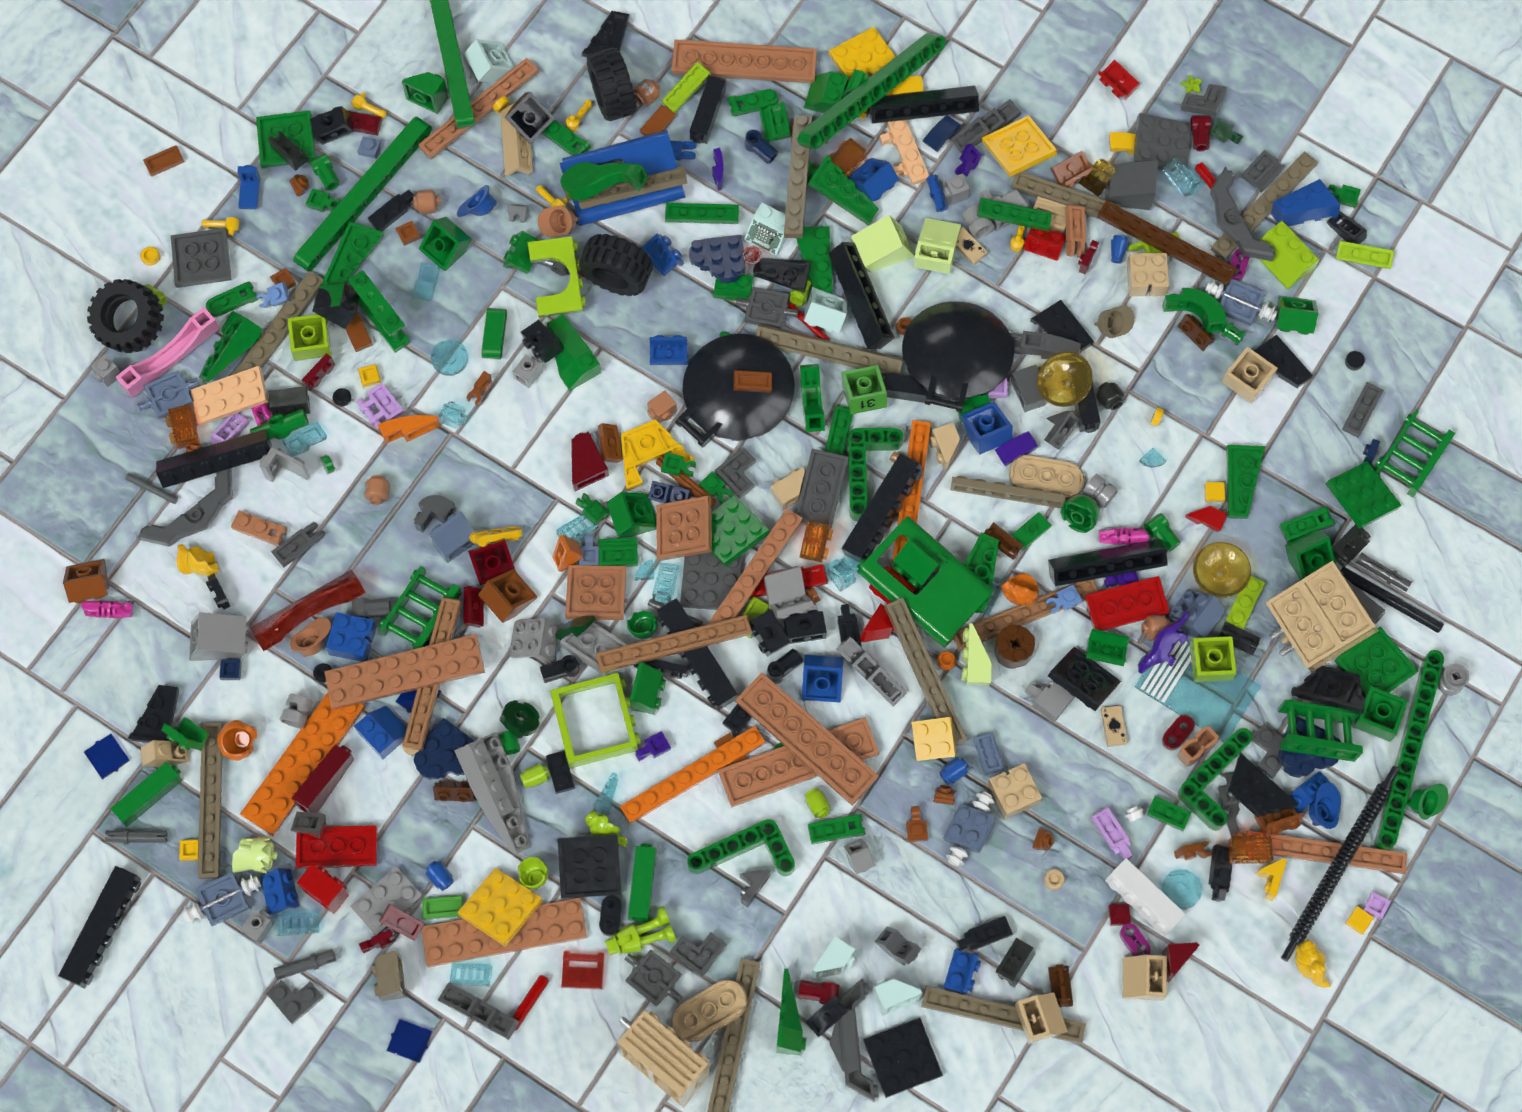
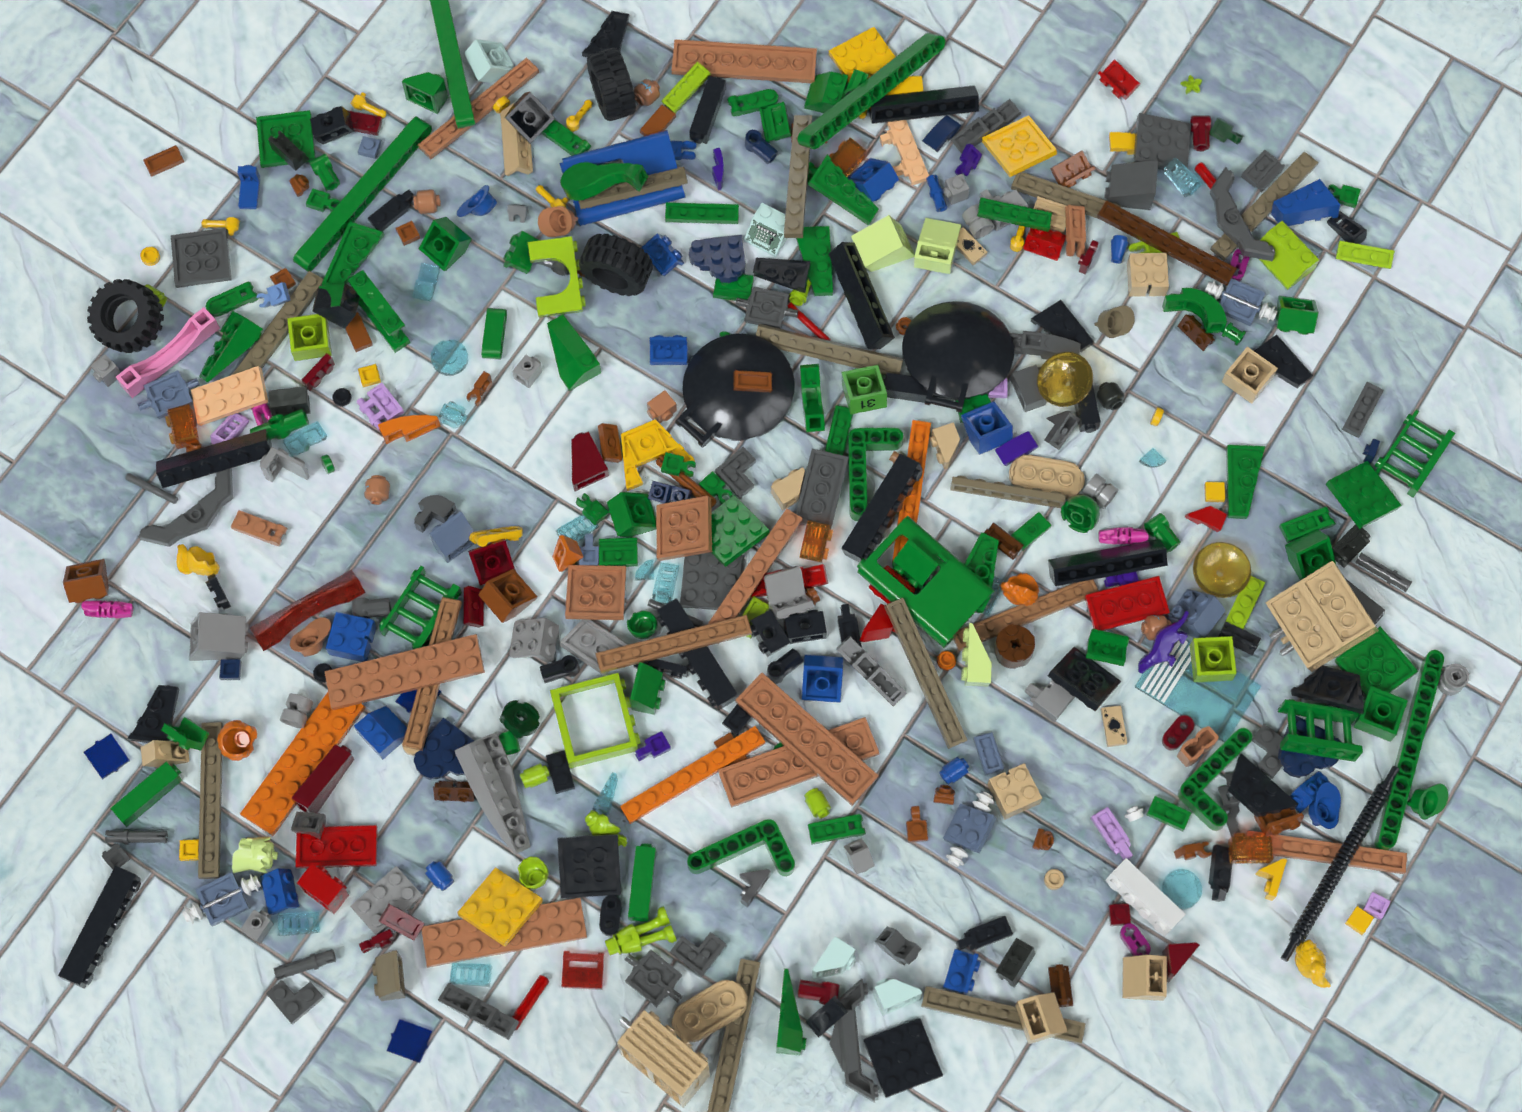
(115, 856): none -> dark grey tile
(297, 544): dark grey hinge -> none
(441, 907): bright green tile -> none
(541, 341): black brick -> none
(576, 626): dark green slope -> none
(755, 257): clear red cone -> none
(825, 310): light aqua slope -> none
(842, 573): clear light blue slope -> none
(934, 738): yellow plate -> none
(1066, 599): medium blue plate -> none
(1098, 177): leg -> none
(1207, 104): dark grey plate -> none
(1354, 360): black tile -> none
(1392, 600): black axle -> none

